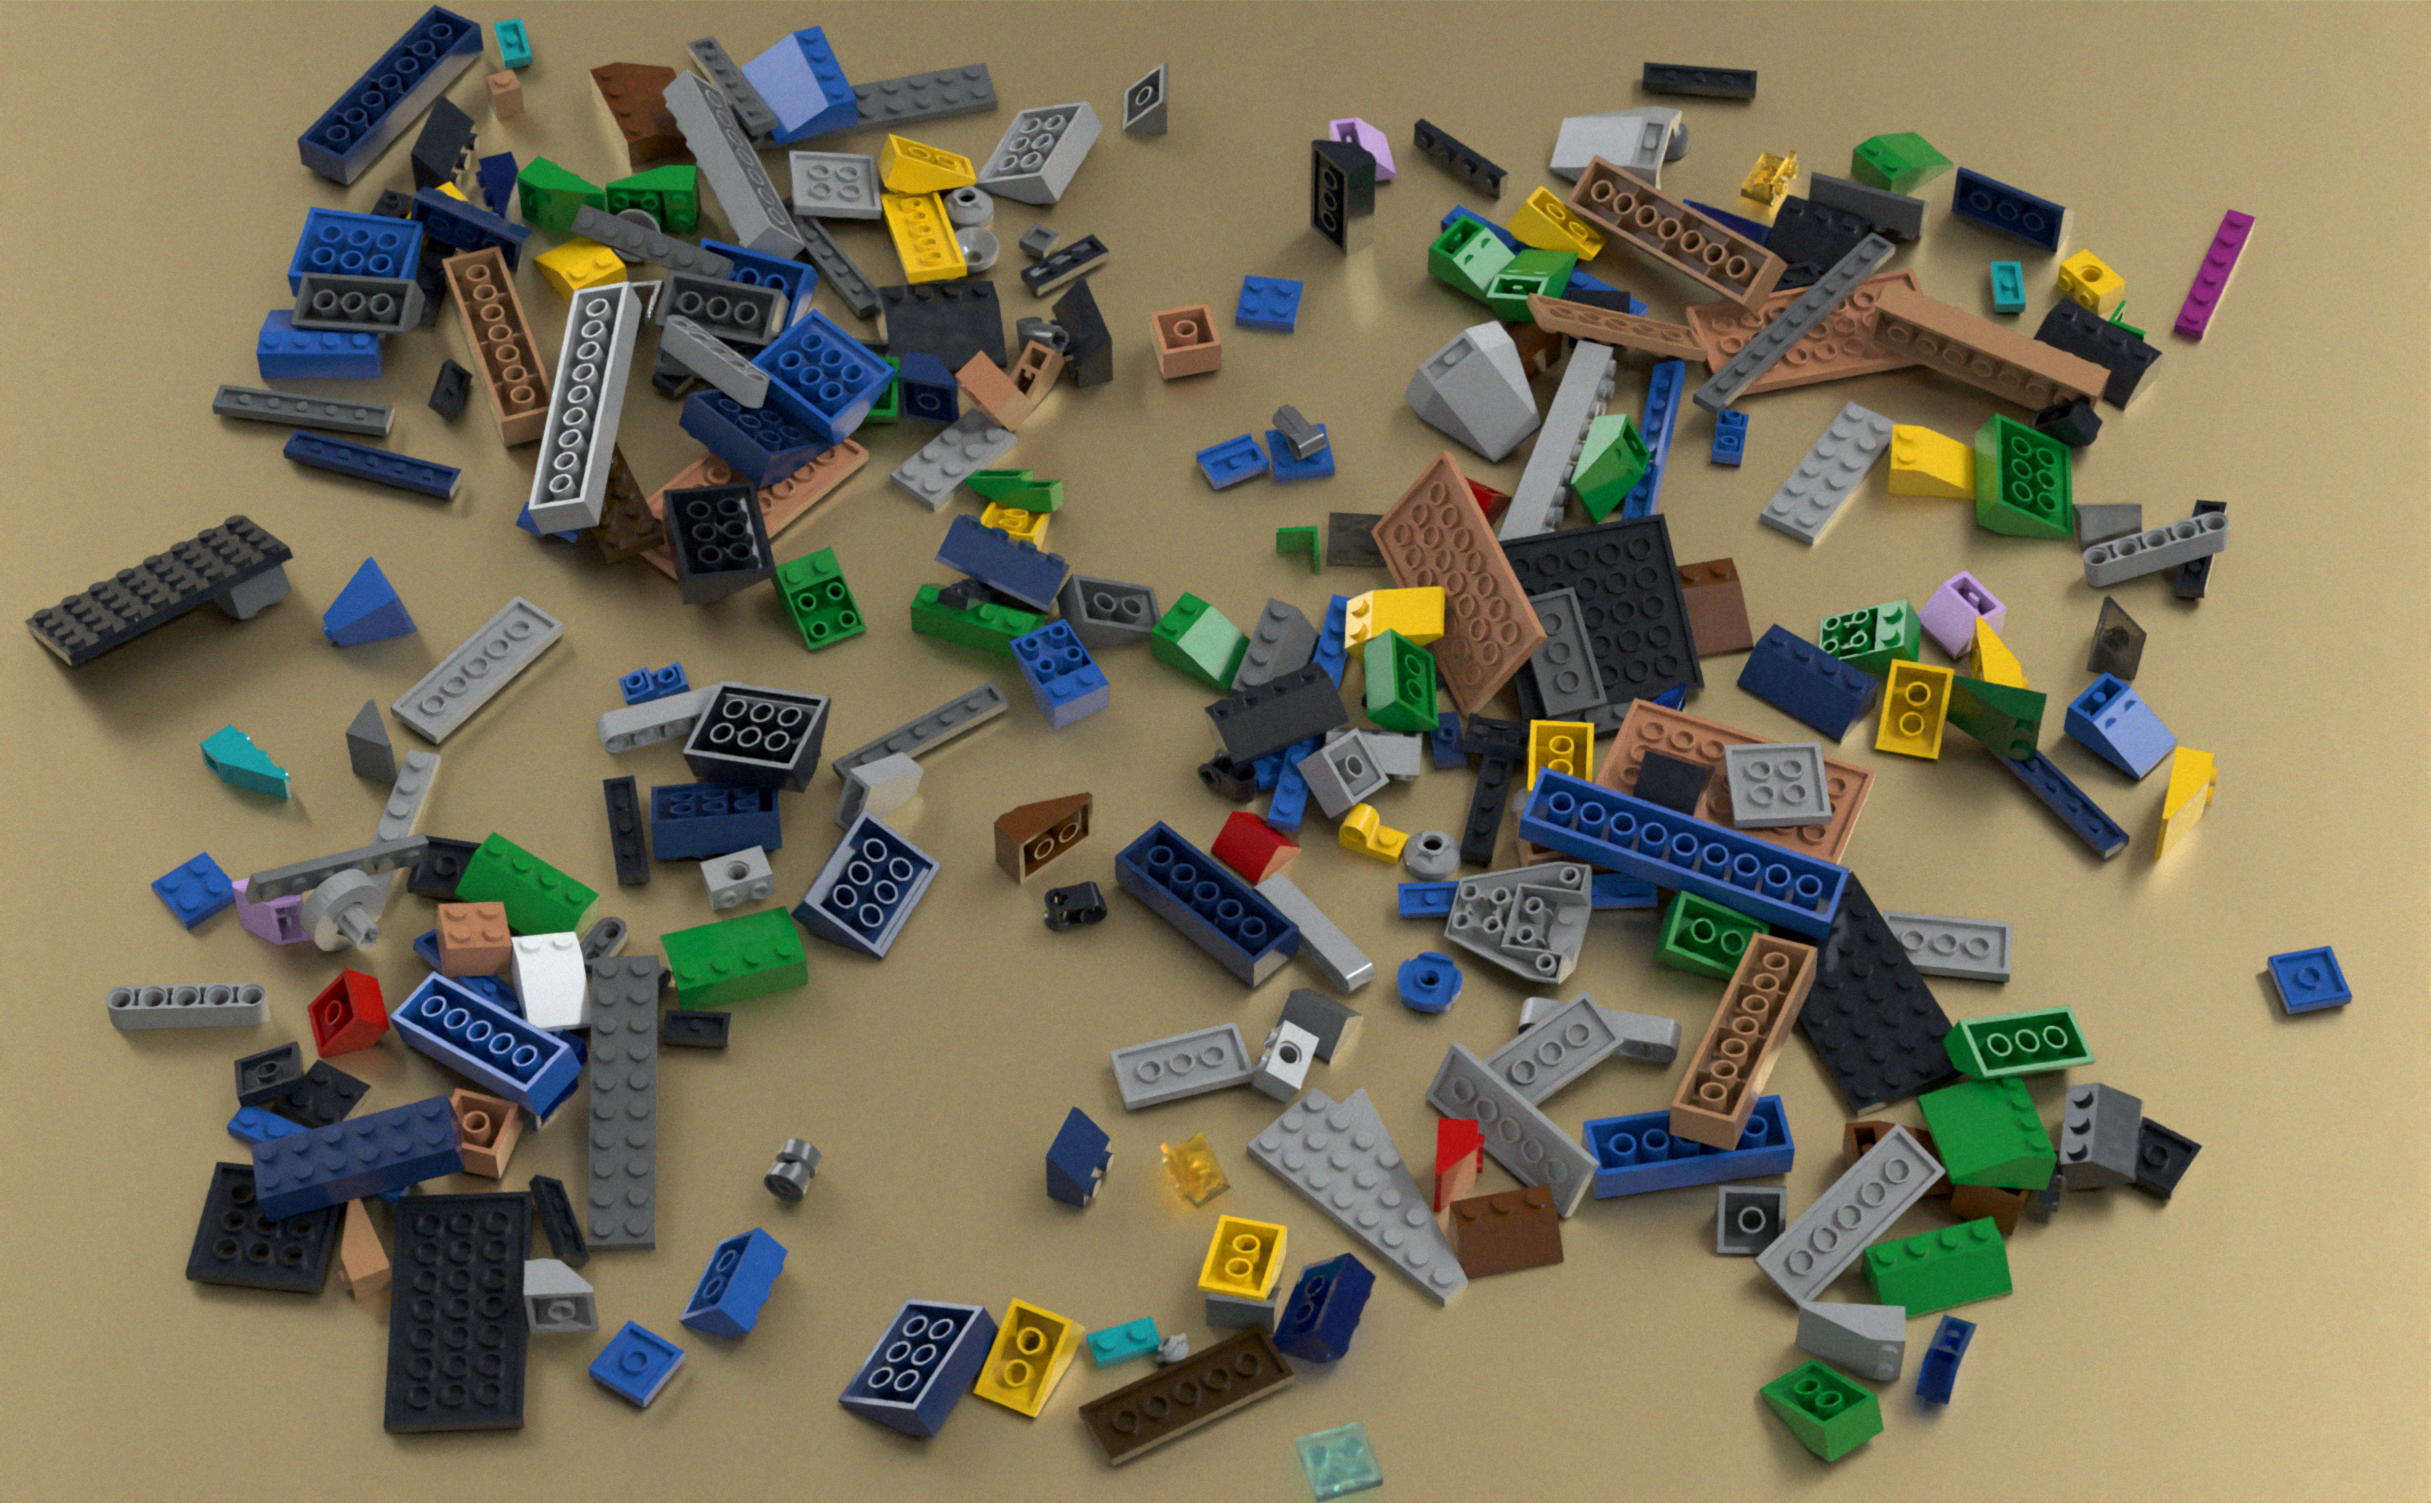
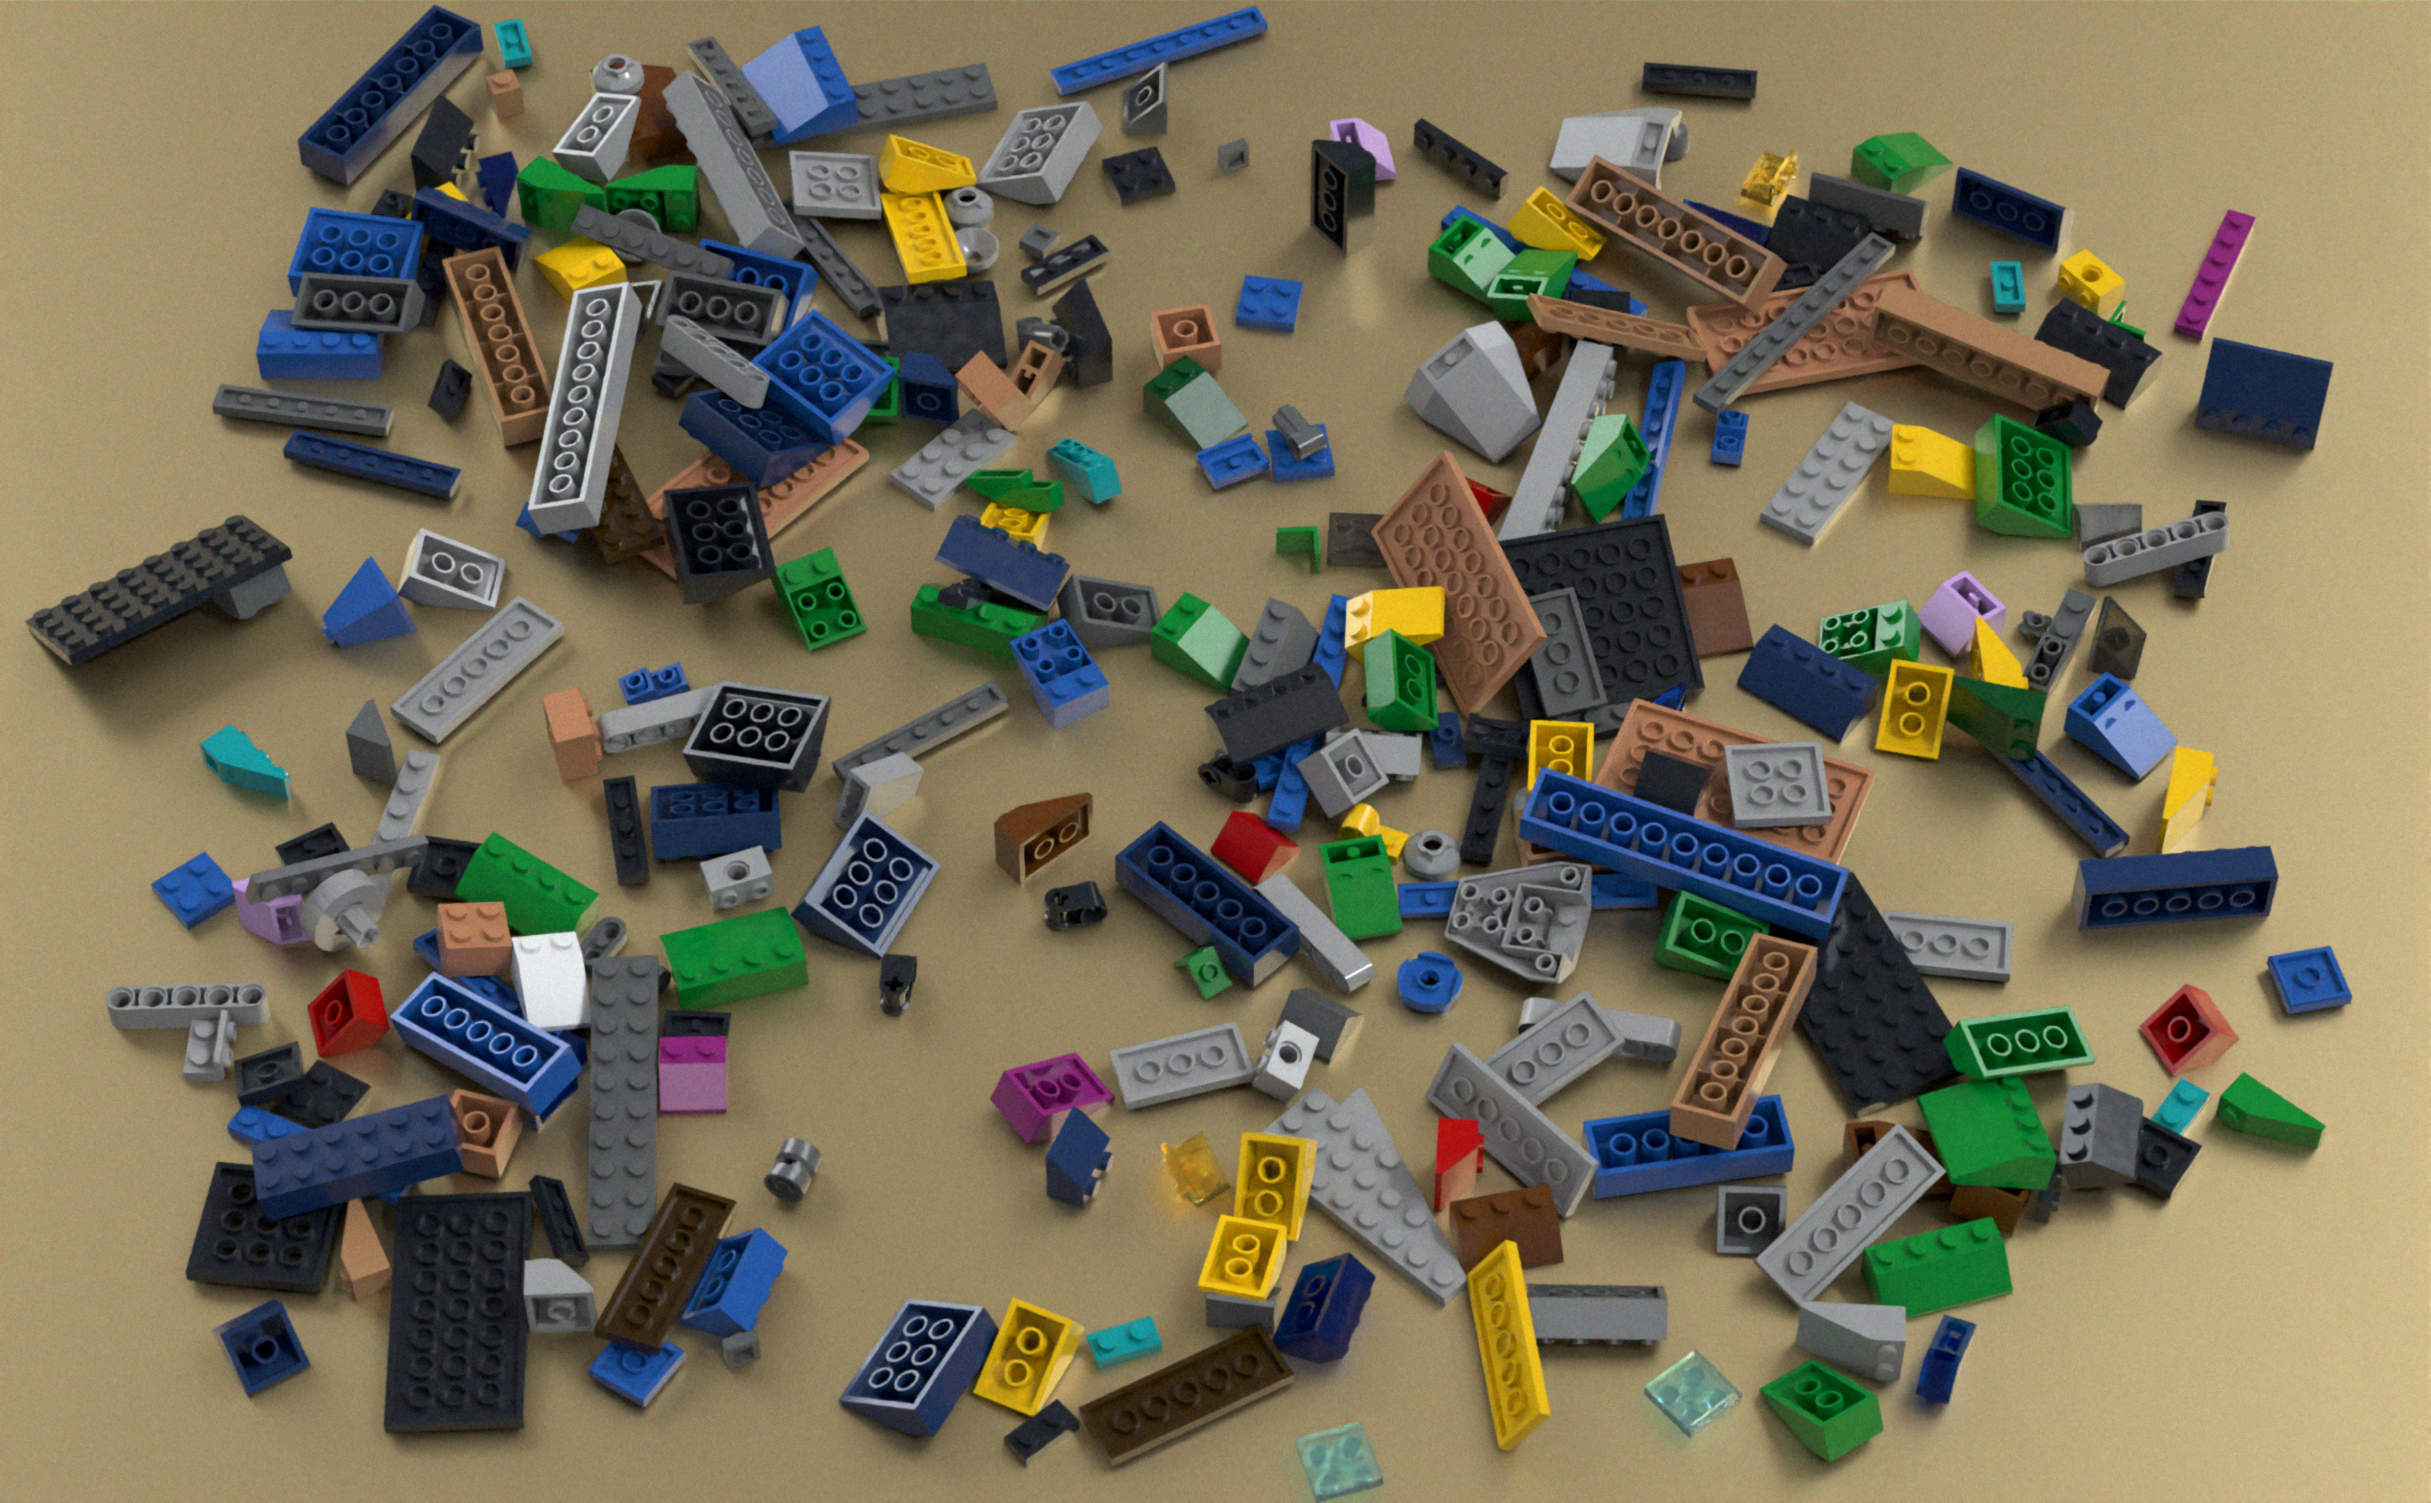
(209, 1049): none -> light grey bracket
(261, 1346): none -> dark blue slope
(312, 845): none -> black plate
(450, 574): none -> light grey slope
(572, 734): none -> nougat brick
(599, 137): none -> light grey slope
(618, 81): none -> light grey piece
(665, 1269): none -> dark brown plate
(693, 1074): none -> magenta slope
(741, 1348): none -> dark grey plate
(896, 982): none -> black piece
(1041, 1432): none -> black plate
(1043, 1093): none -> magenta slope
(1086, 469): none -> teal slope
(1138, 175): none -> black plate
(1158, 50): none -> blue plate
(1172, 1349): light grey plate -> none
(1192, 405): none -> slope
(1206, 970): none -> green bracket
(1233, 156): none -> dark grey plate
(1275, 1179): none -> yellow slope
(1360, 887): none -> green slope
(1508, 1345): none -> yellow plate
(1598, 1313): none -> slope
(1693, 1394): none -> clear light blue plate
(2034, 625): none -> dark grey plate
(2060, 642): none -> dark grey slope
(2174, 888): none -> dark blue brick
(2181, 1107): none -> teal plate
(2189, 1031): none -> red slope
(2264, 393): none -> dark blue slope
(2265, 1114): none -> green slope

